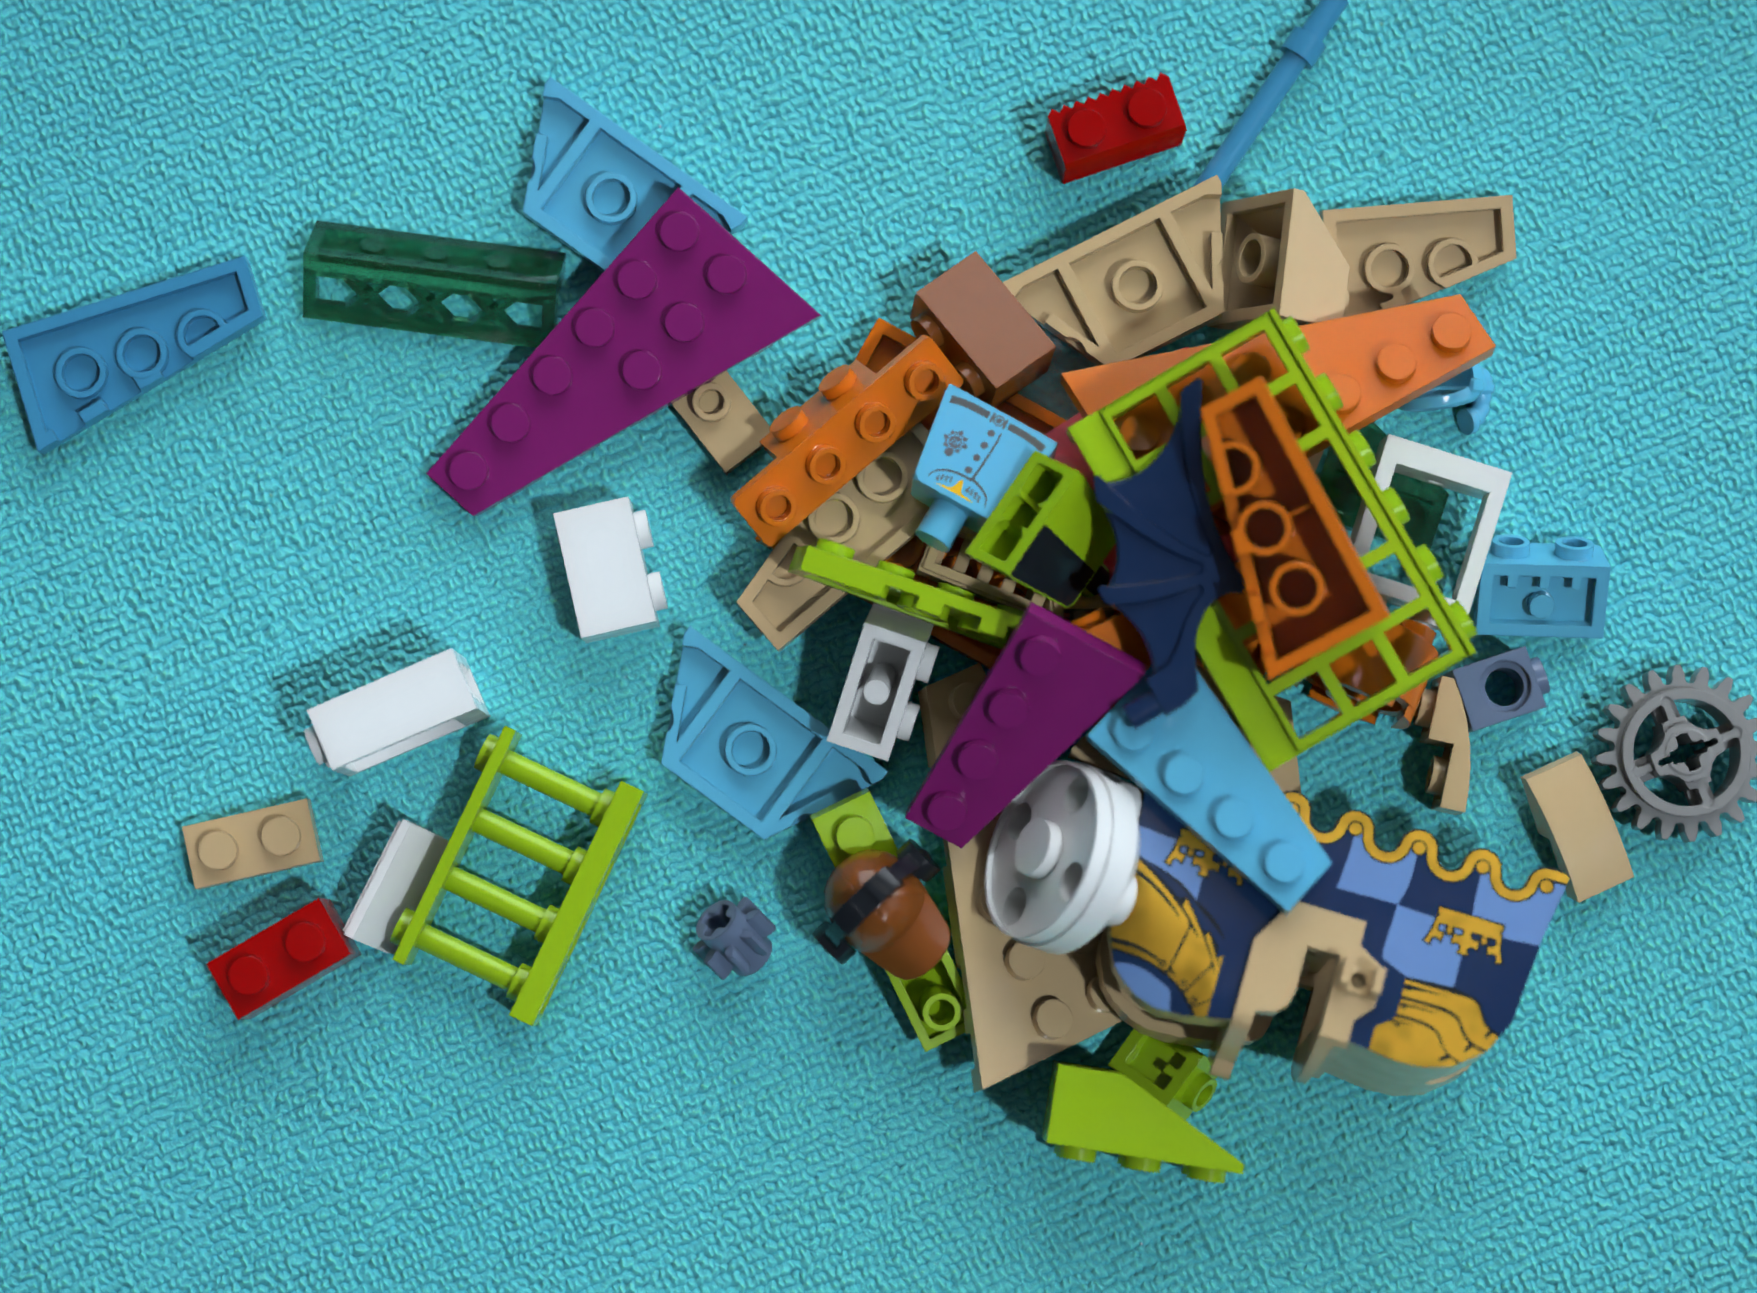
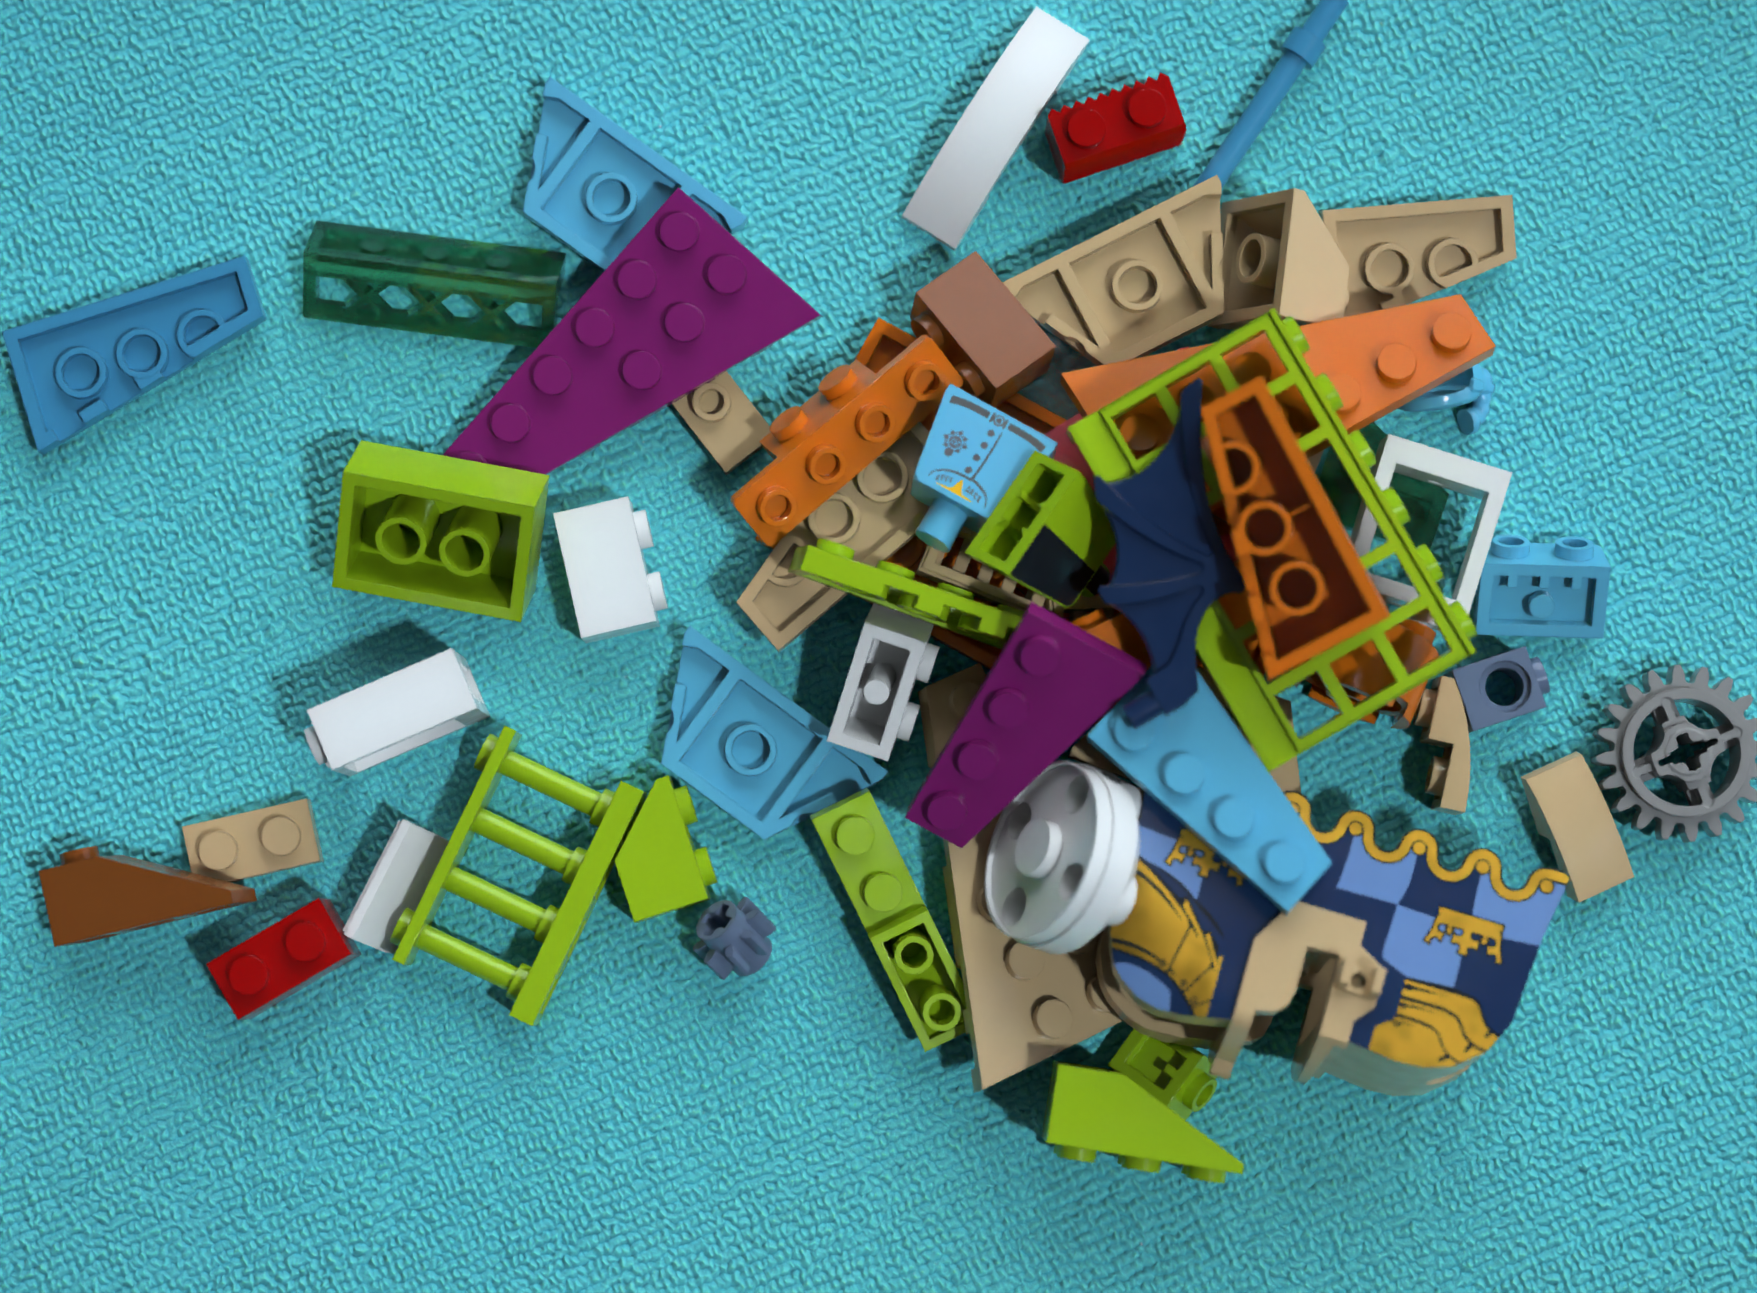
(120, 894): none -> dark orange slope
(440, 530): none -> lime brick
(658, 856): none -> lime slope
(885, 911): dark orange cap -> none
(994, 127): none -> white slope

